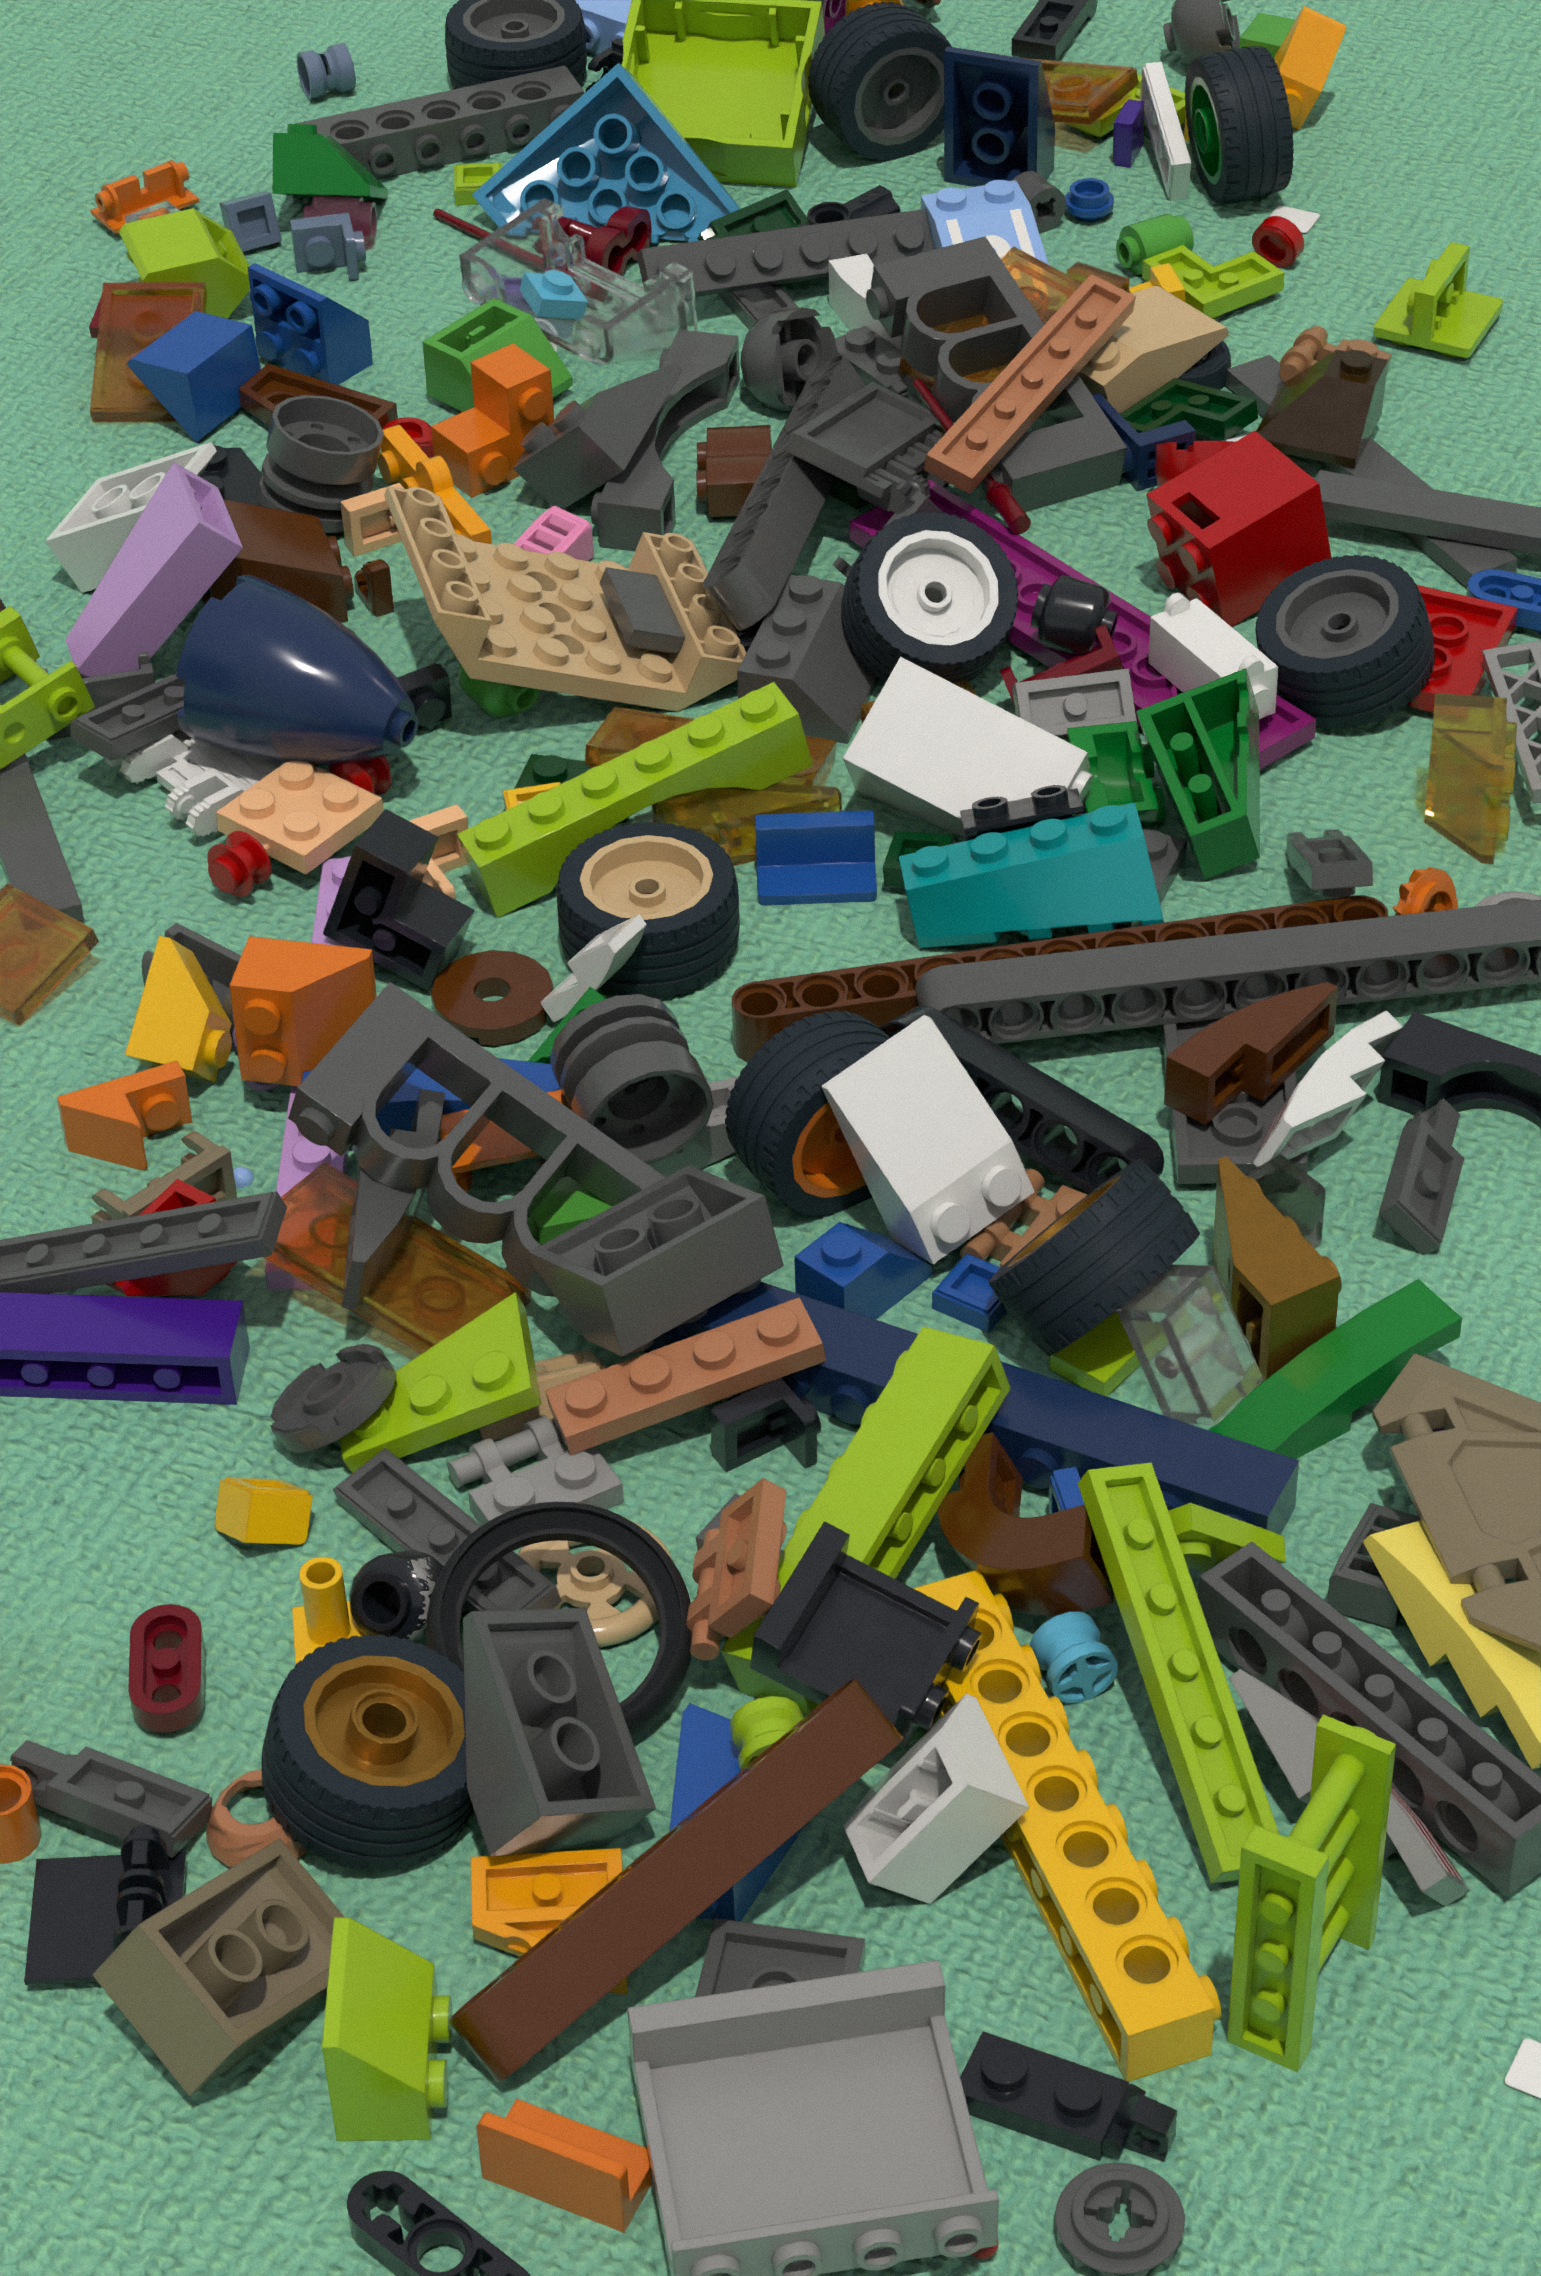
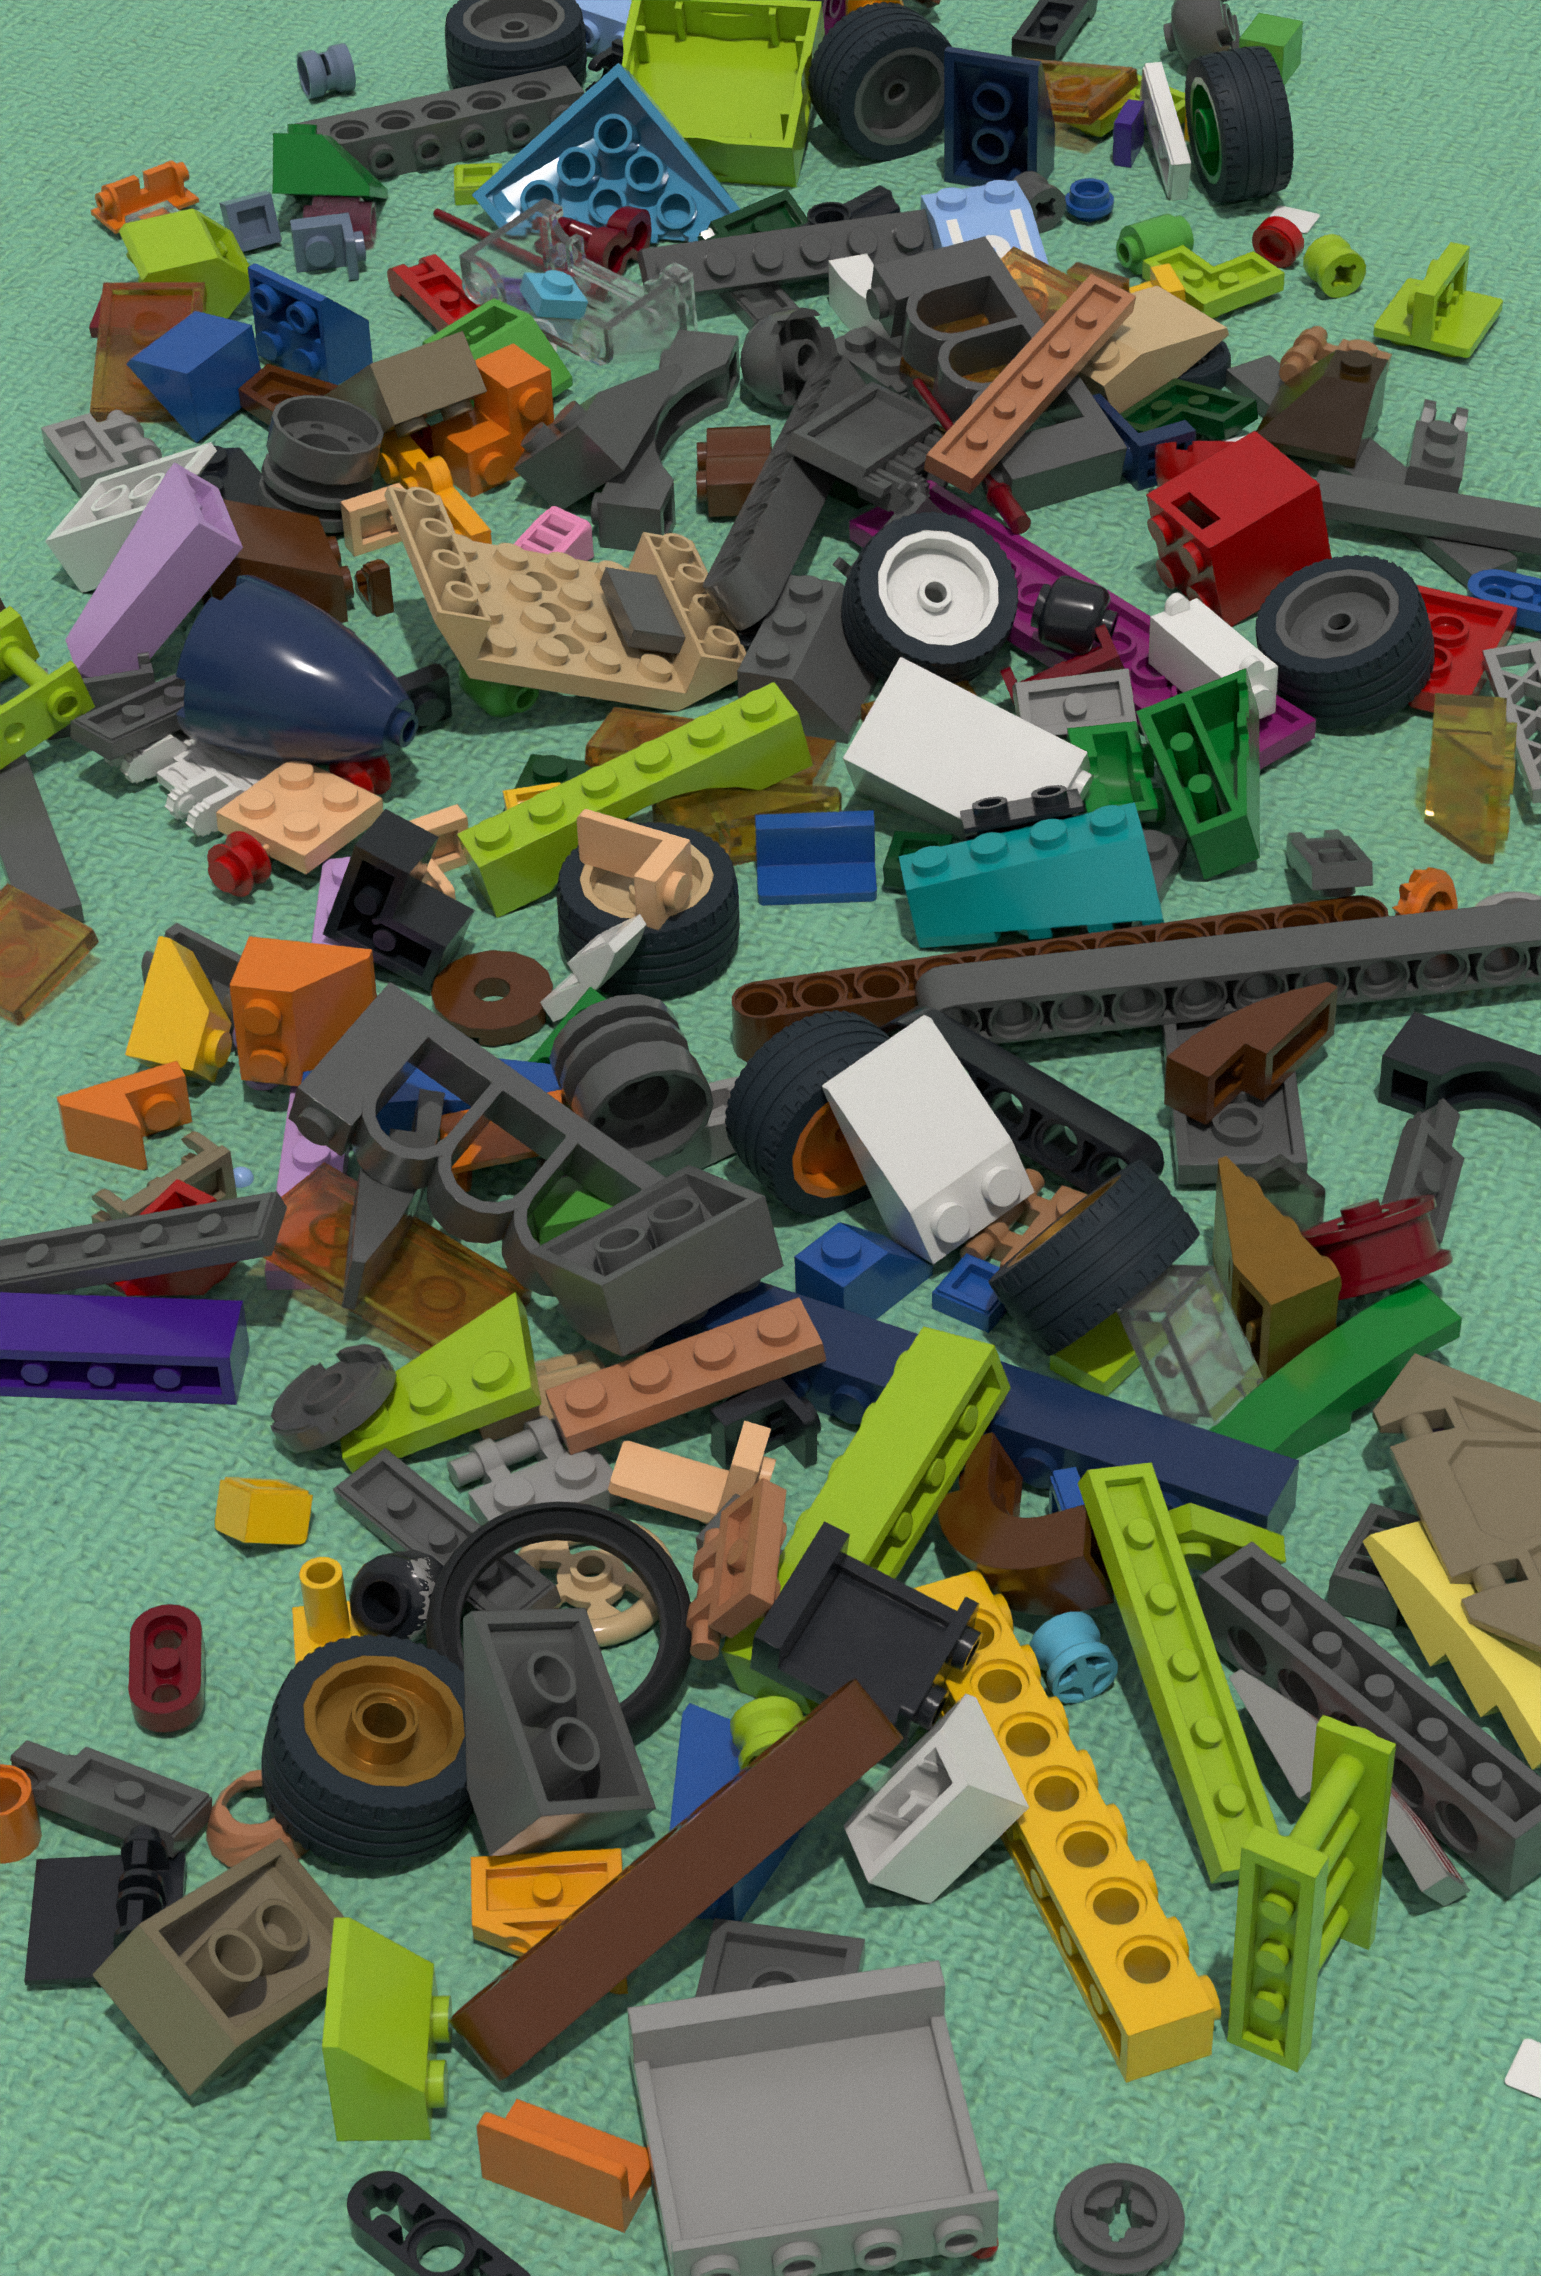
(89, 451): none -> light grey plate
(416, 385): none -> dark tan slope
(432, 290): none -> red plate
(651, 857): none -> light nougat bracket
(689, 1485): none -> light nougat bracket
(1063, 2102): black hinge -> none
(1307, 59): light orange slope -> none
(1330, 1091): white slope -> none
(1334, 265): none -> lime wheel
(1380, 1244): none -> dark red wheel
(1437, 450): none -> dark grey hinge

